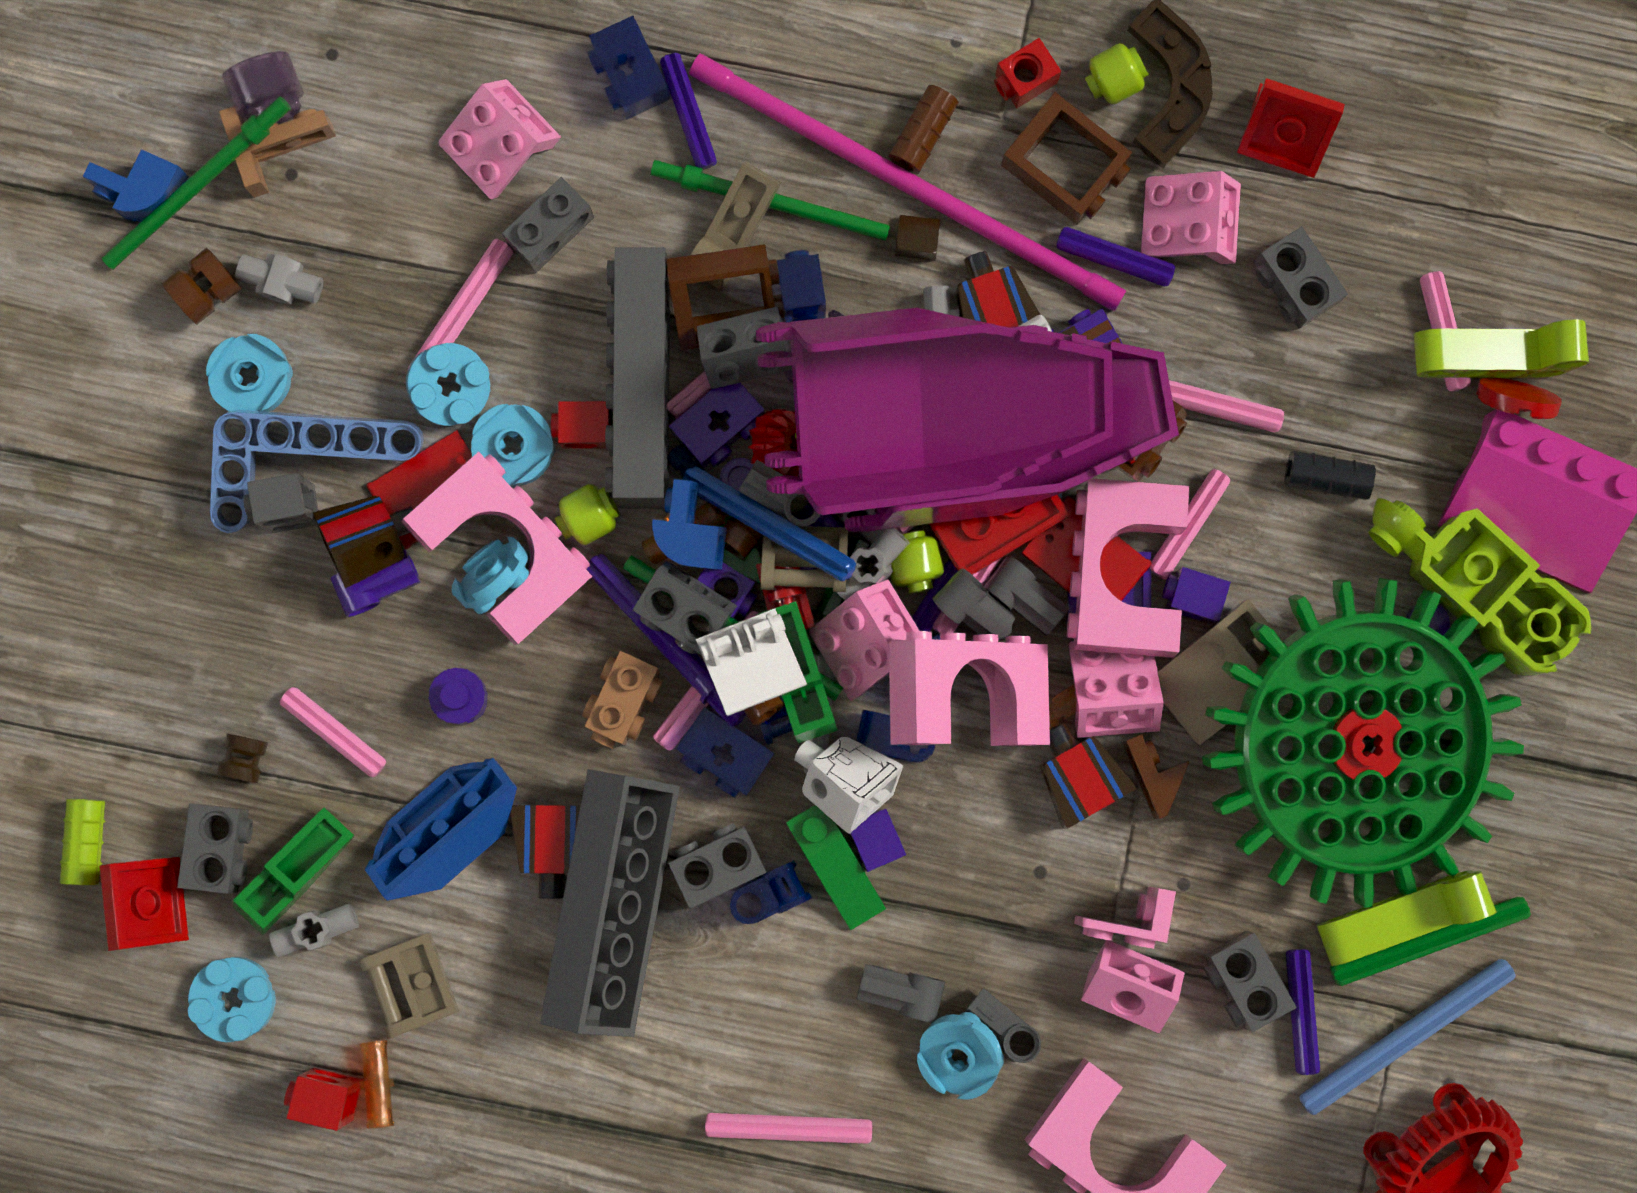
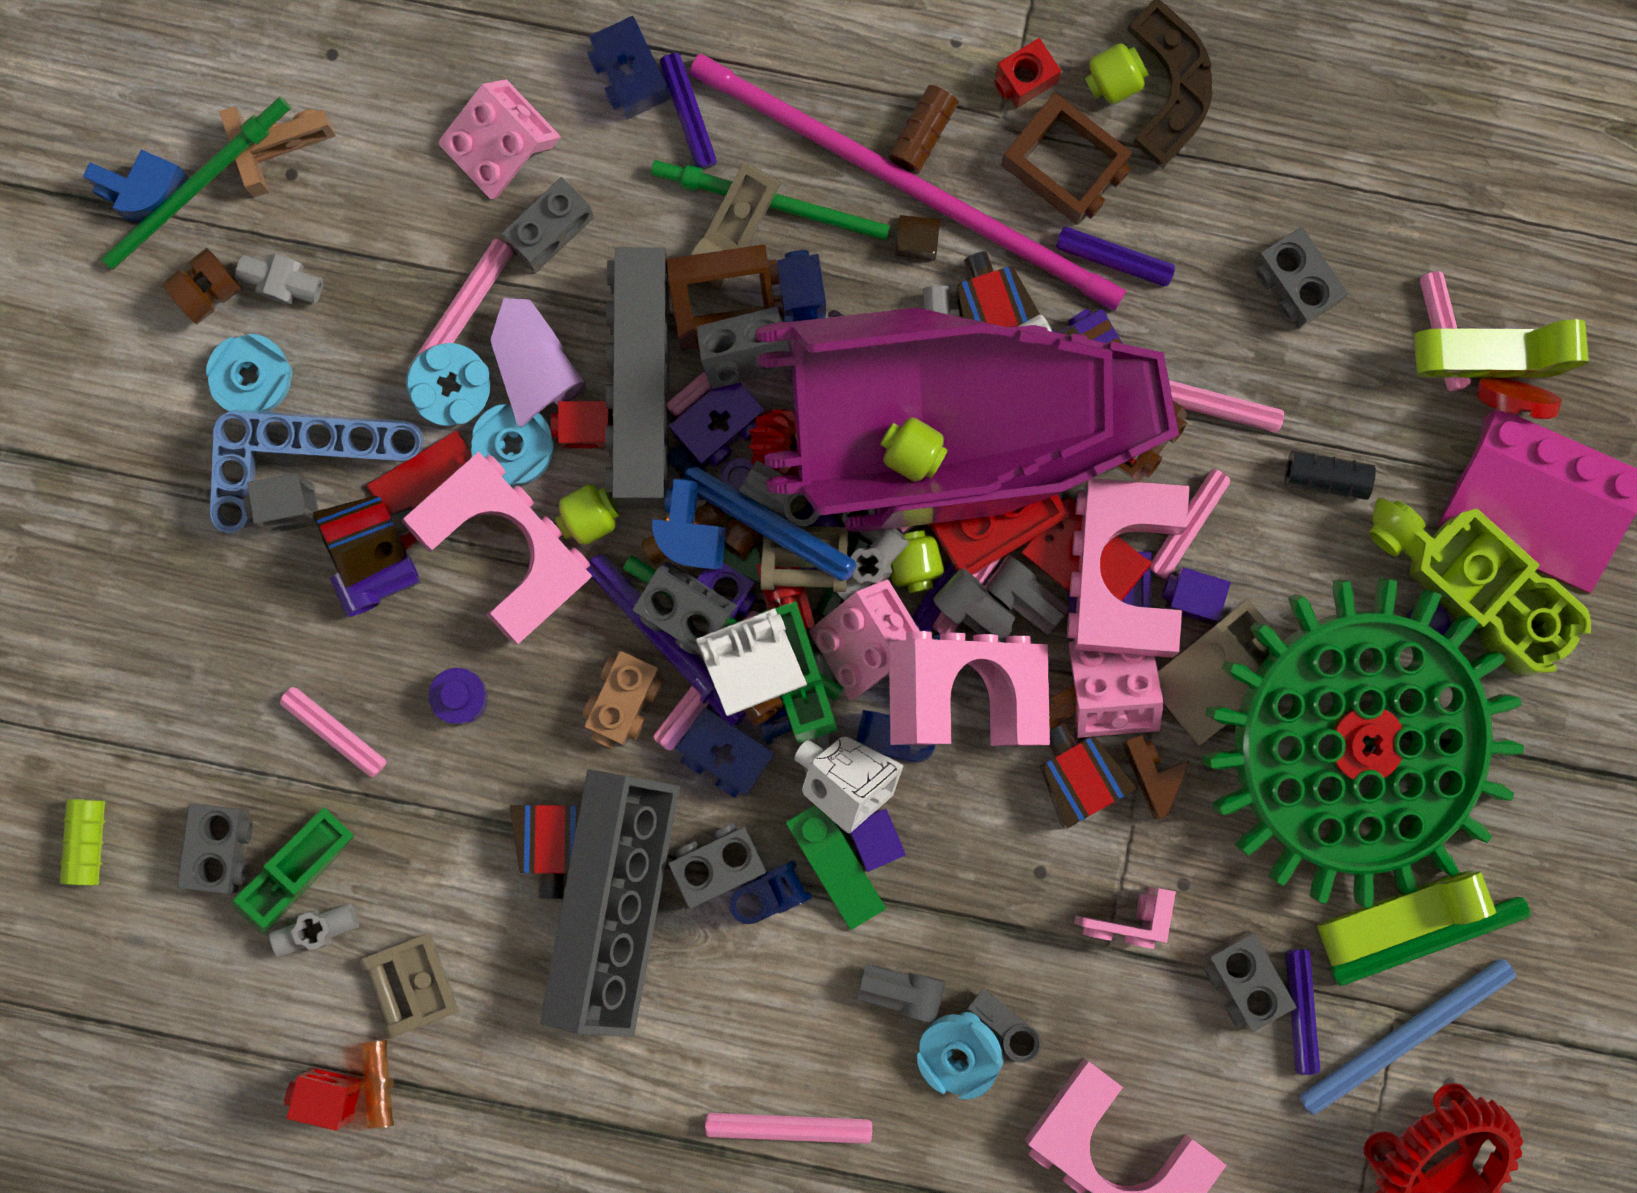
(143, 903): red bracket -> none
(208, 1008): medium azure plate -> none
(239, 767): dark brown wheel -> none
(260, 81): clear purple piece -> none
(442, 830): blue wedge -> none
(491, 574): medium azure plate -> none
(531, 360): none -> lavender panel
(913, 449): none -> lime head
(1133, 986): bright pink brick -> none
(1191, 216): bright pink bracket -> none
(1290, 127): red bracket -> none

